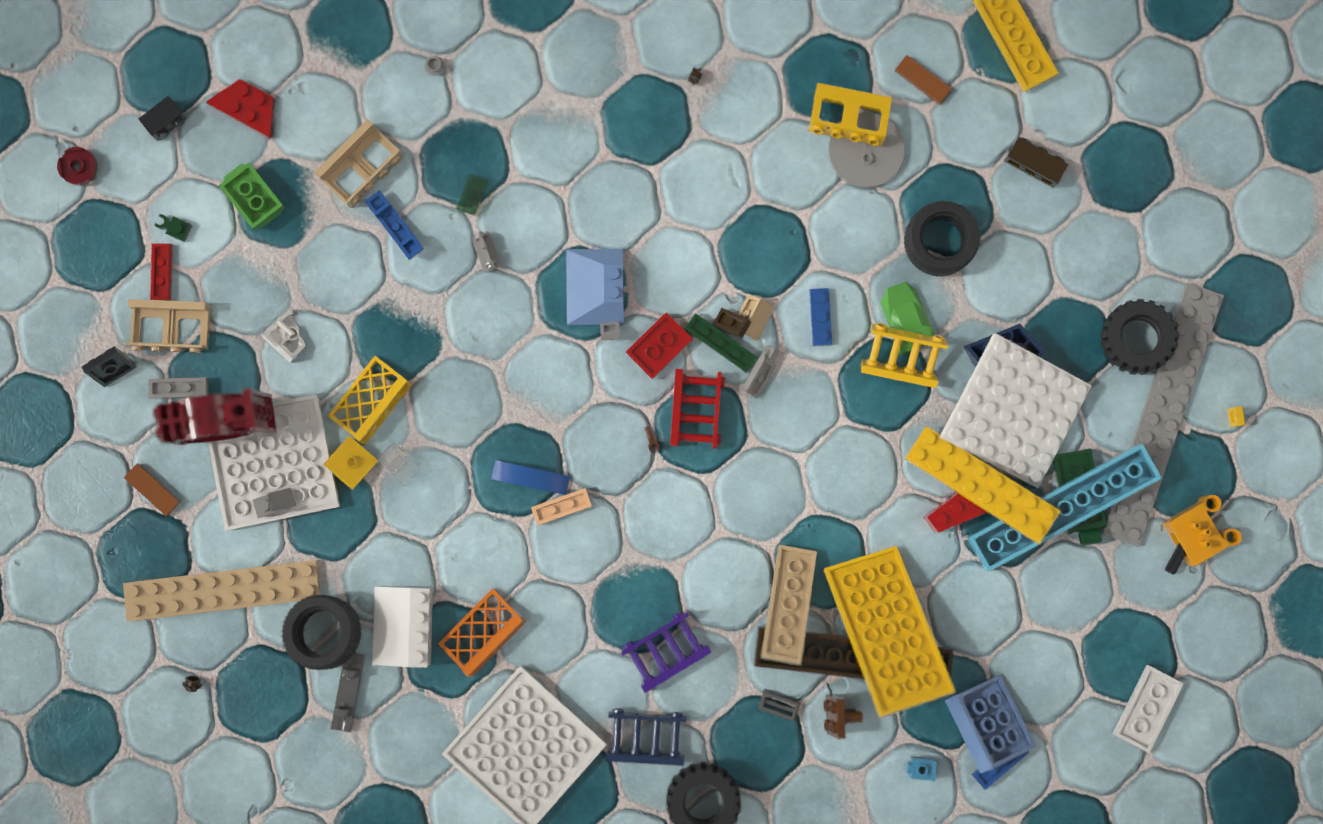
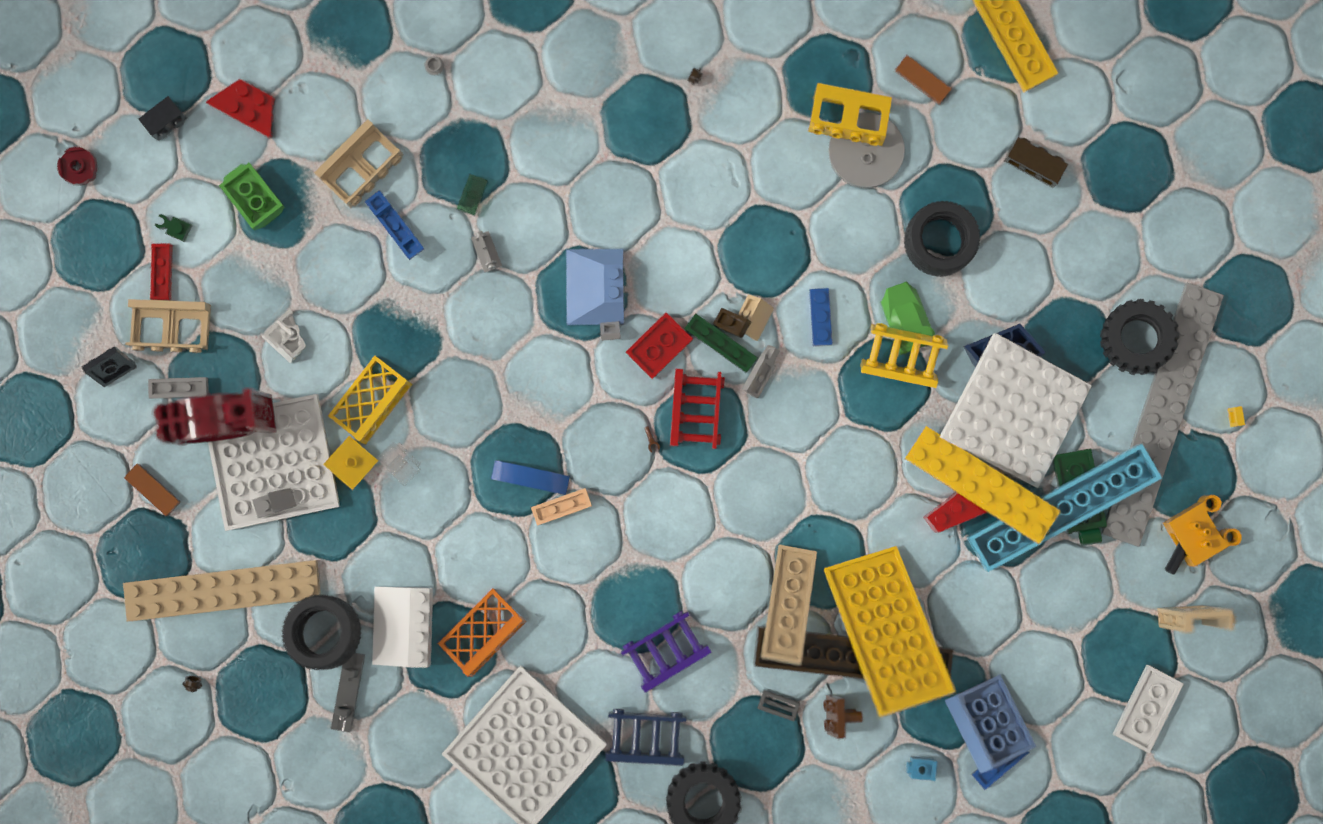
(1182, 617): none -> tan window

